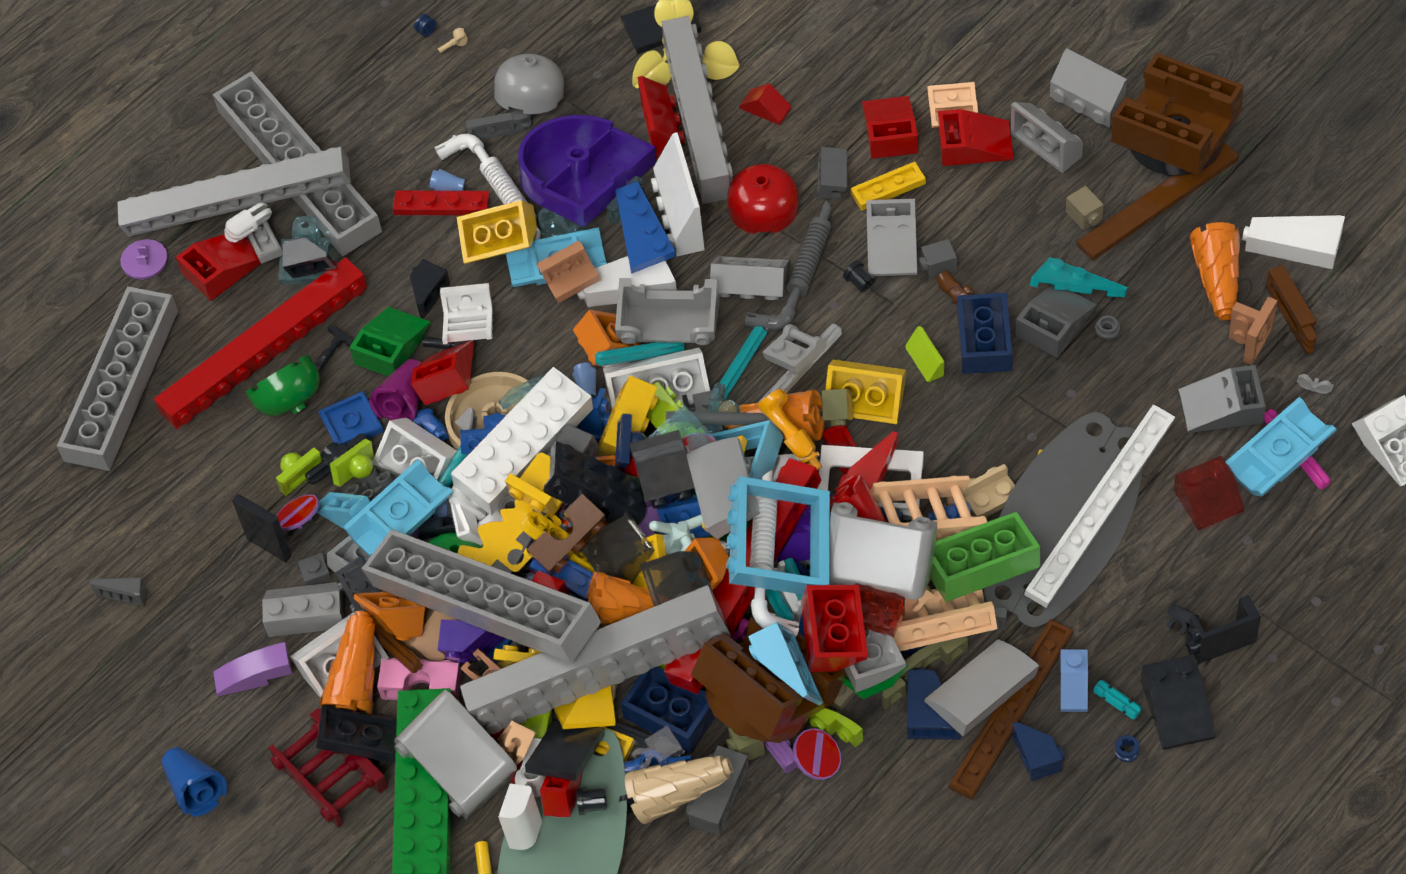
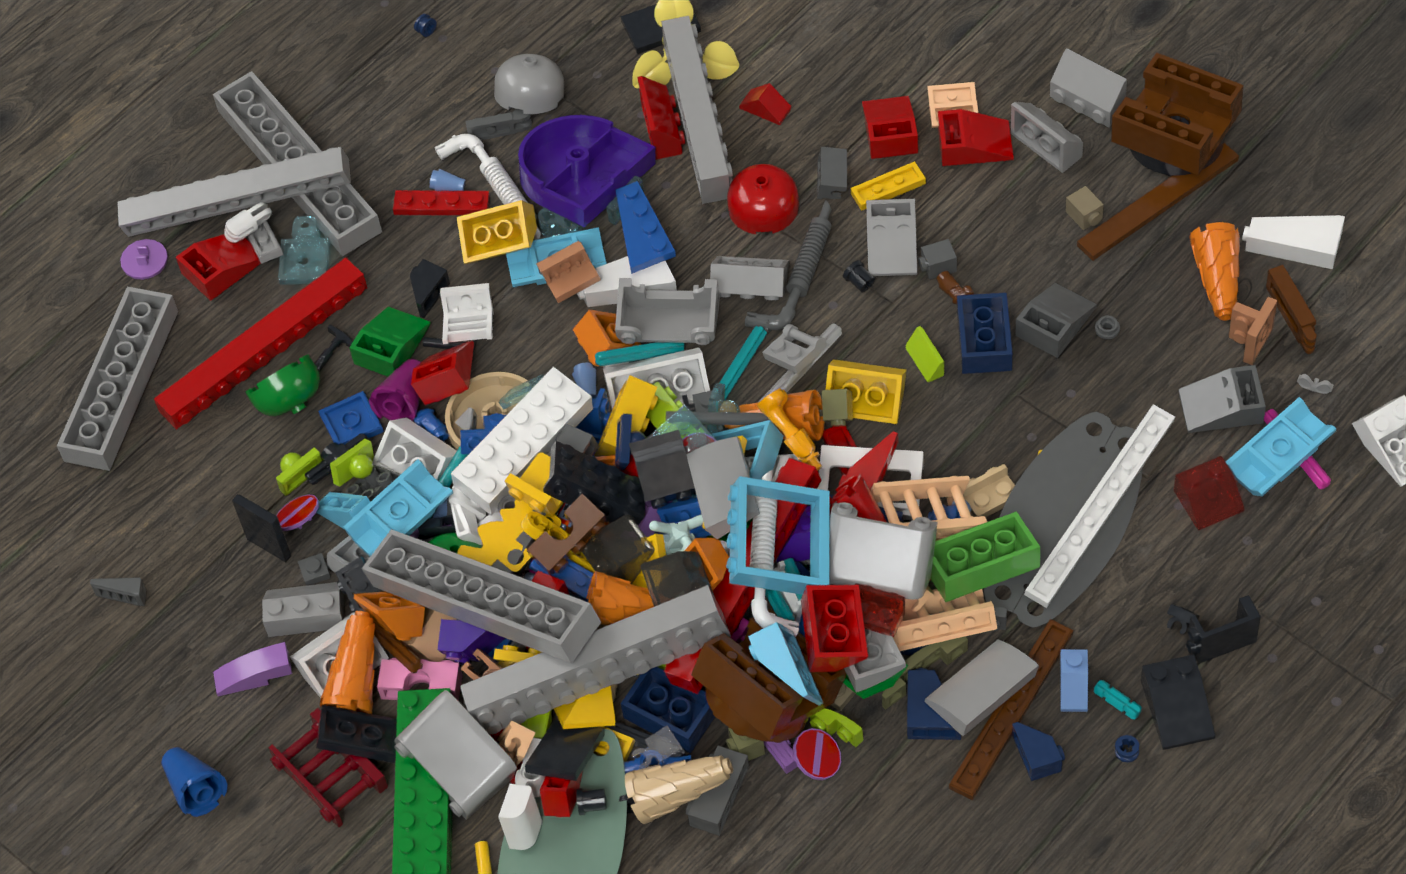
(305, 258): slope -> none
(459, 39): tan hand -> none
(677, 199): white slope -> none
(1074, 279): teal wing -> none

